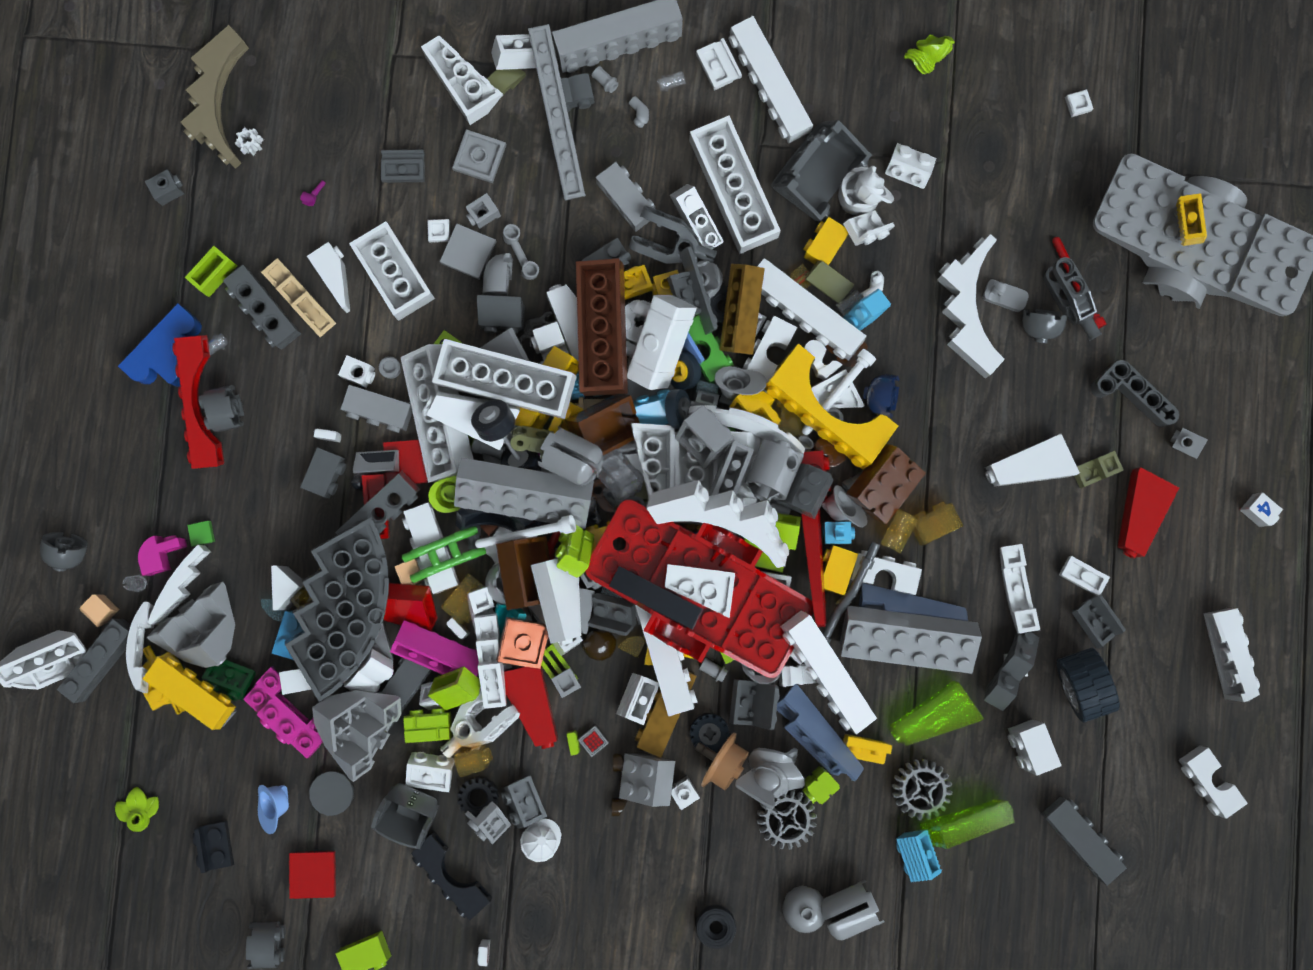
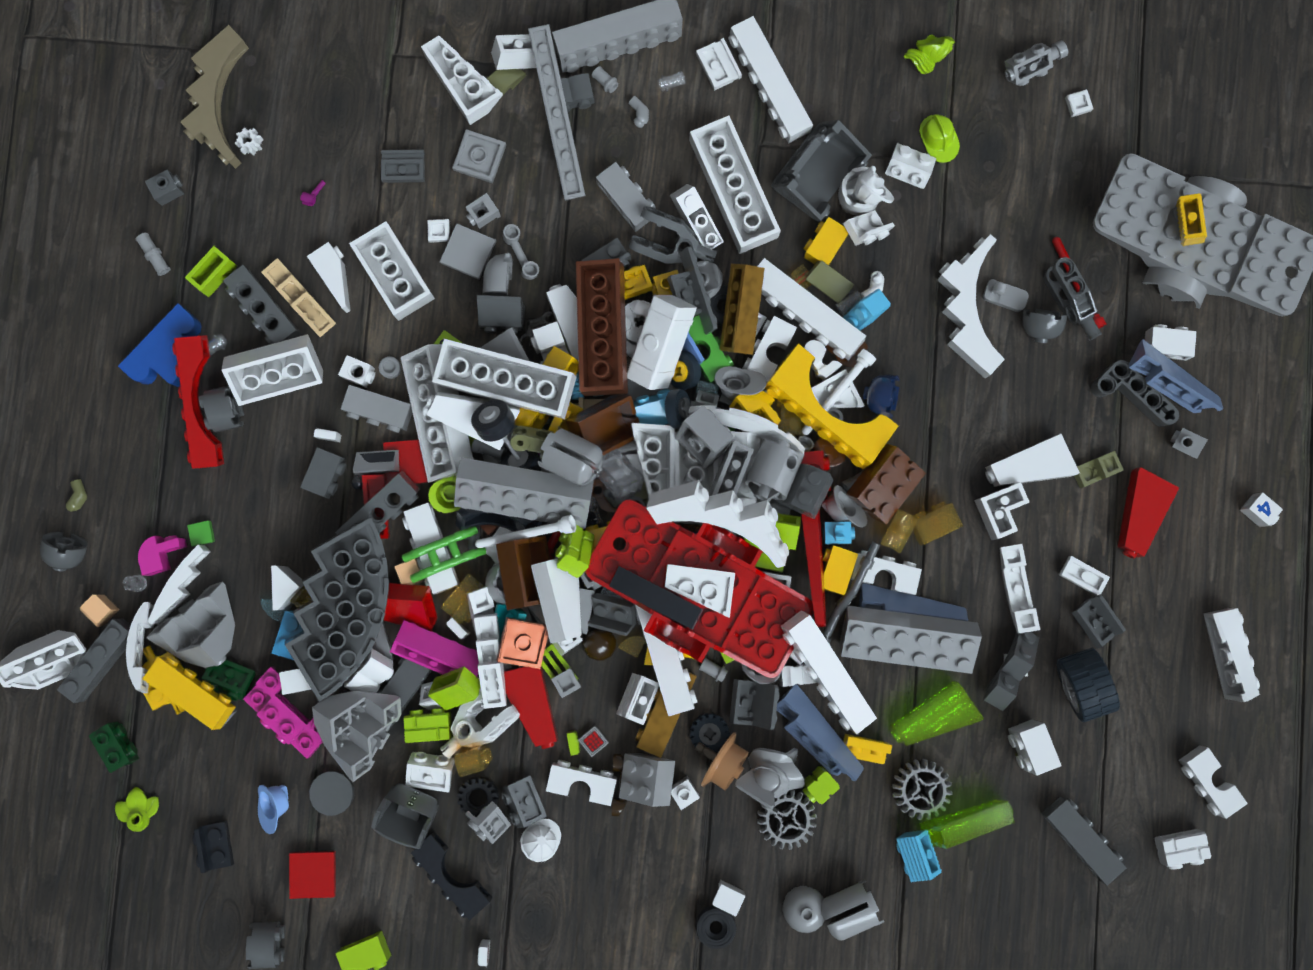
(78, 497): none -> olive arm
(114, 746): none -> dark green bracket
(153, 254): none -> light grey pin
(272, 370): none -> white brick
(600, 784): none -> white arch
(728, 898): none -> white panel
(939, 138): none -> lime piece
(996, 510): none -> white brick
(1033, 62): none -> light grey brick
(1172, 379): none -> sand blue wedge
(1173, 343): none -> white brick
(1183, 848): none -> white brick

